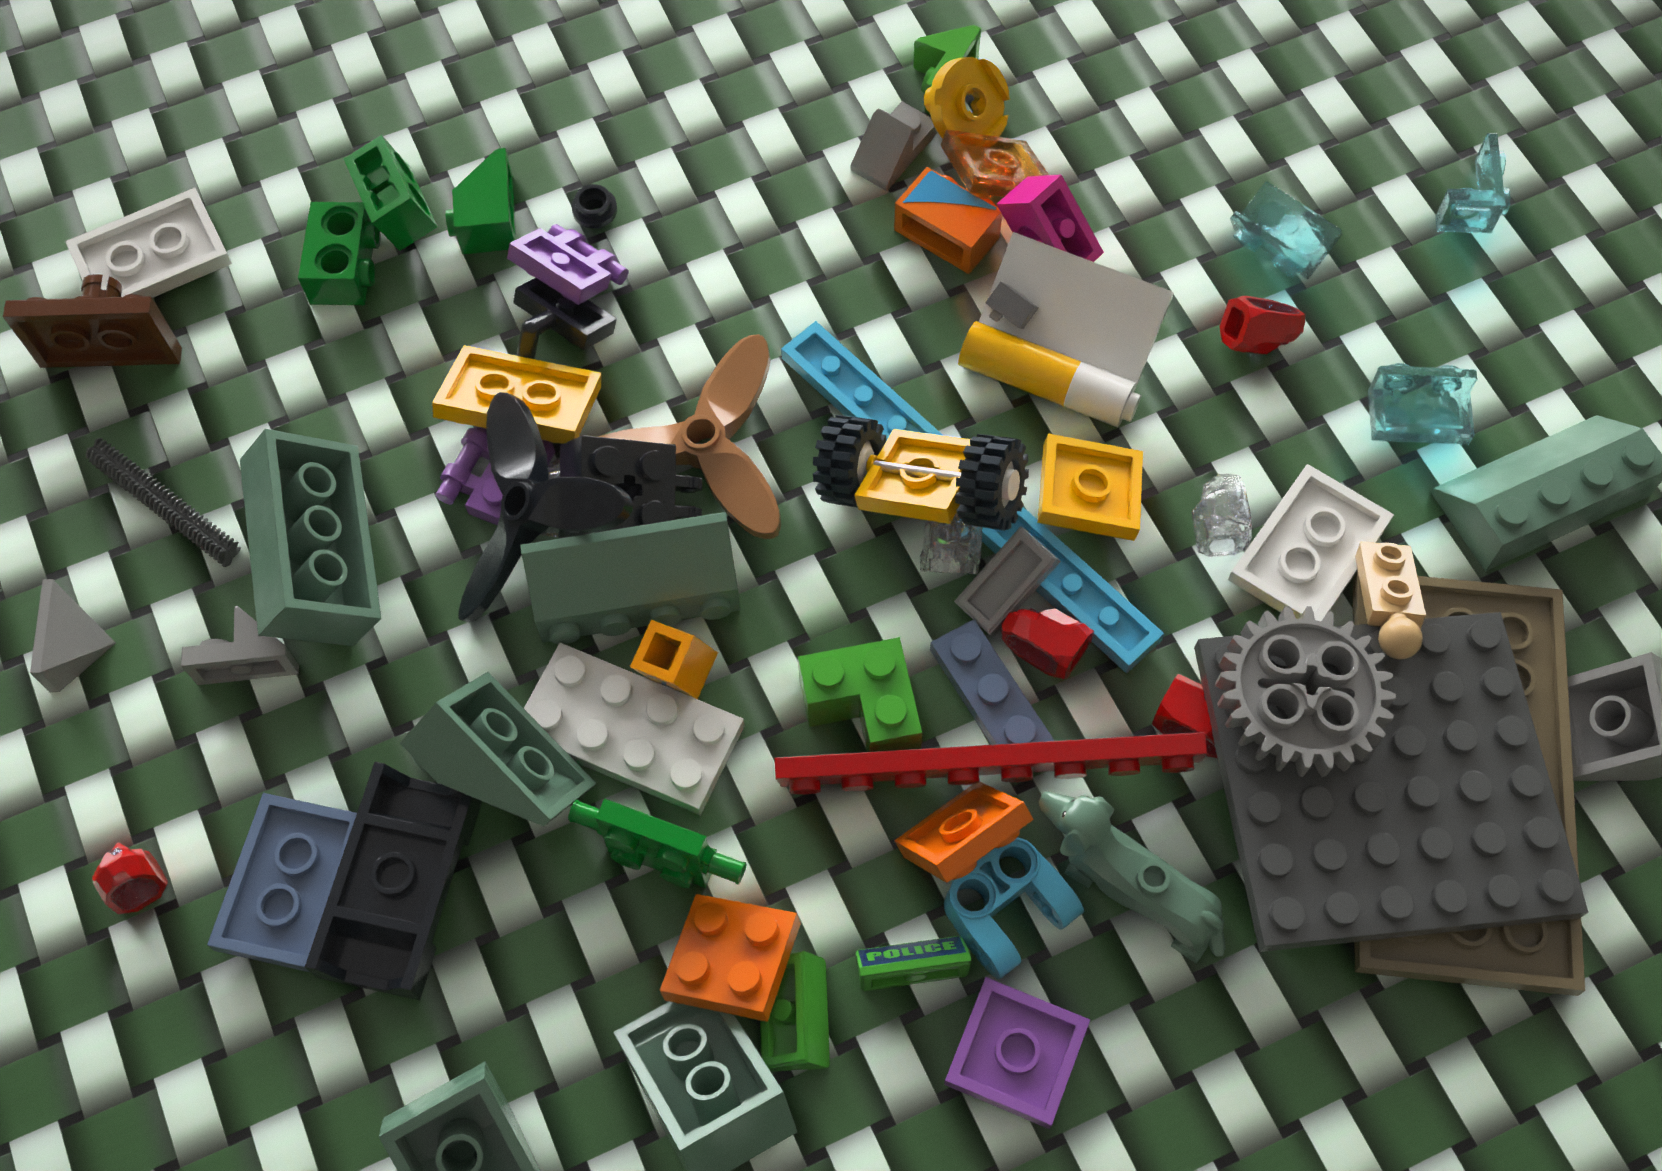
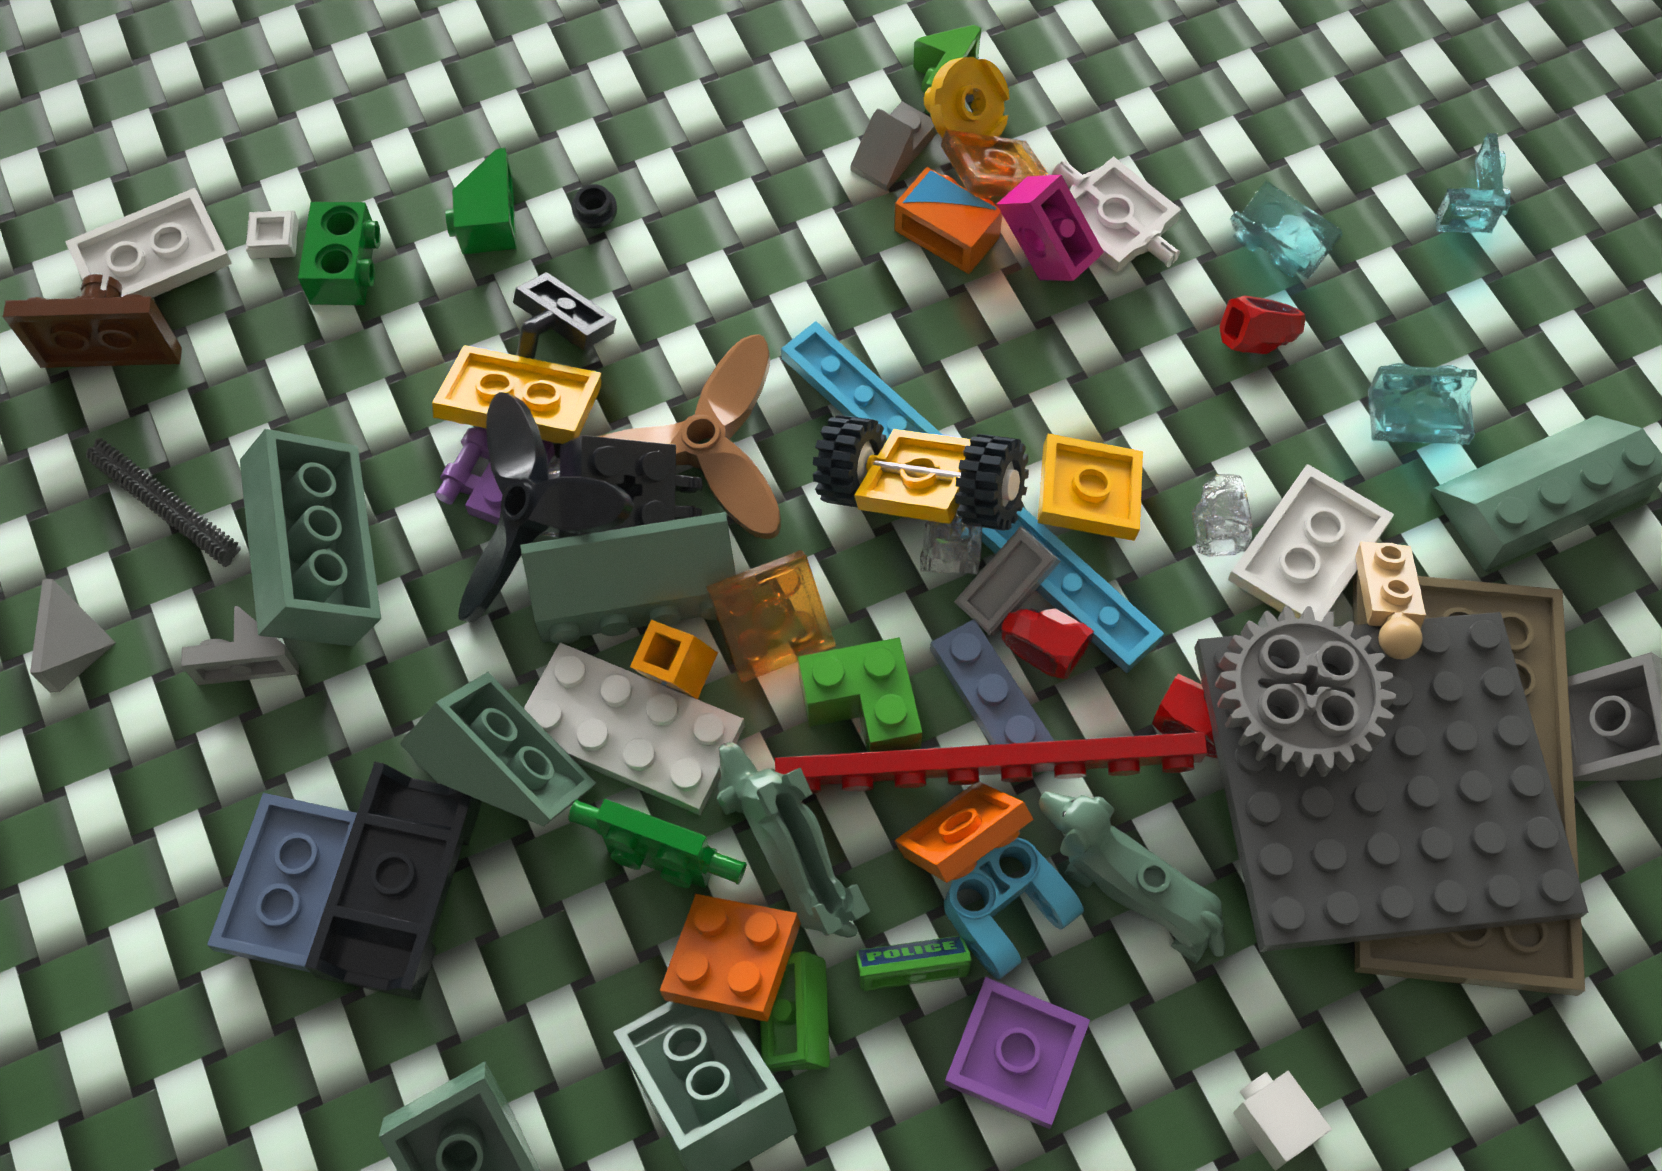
(129, 879): red rock -> none
(272, 234): none -> white tile
(390, 193): green brick -> none
(567, 262): medium lavender plate -> none
(771, 616): none -> clear orange plate
(789, 841): none -> sand green animal
(1011, 305): flat silver piece -> none
(1083, 340): white door -> none
(1122, 212): none -> white plate
(1280, 1118): none -> white brick

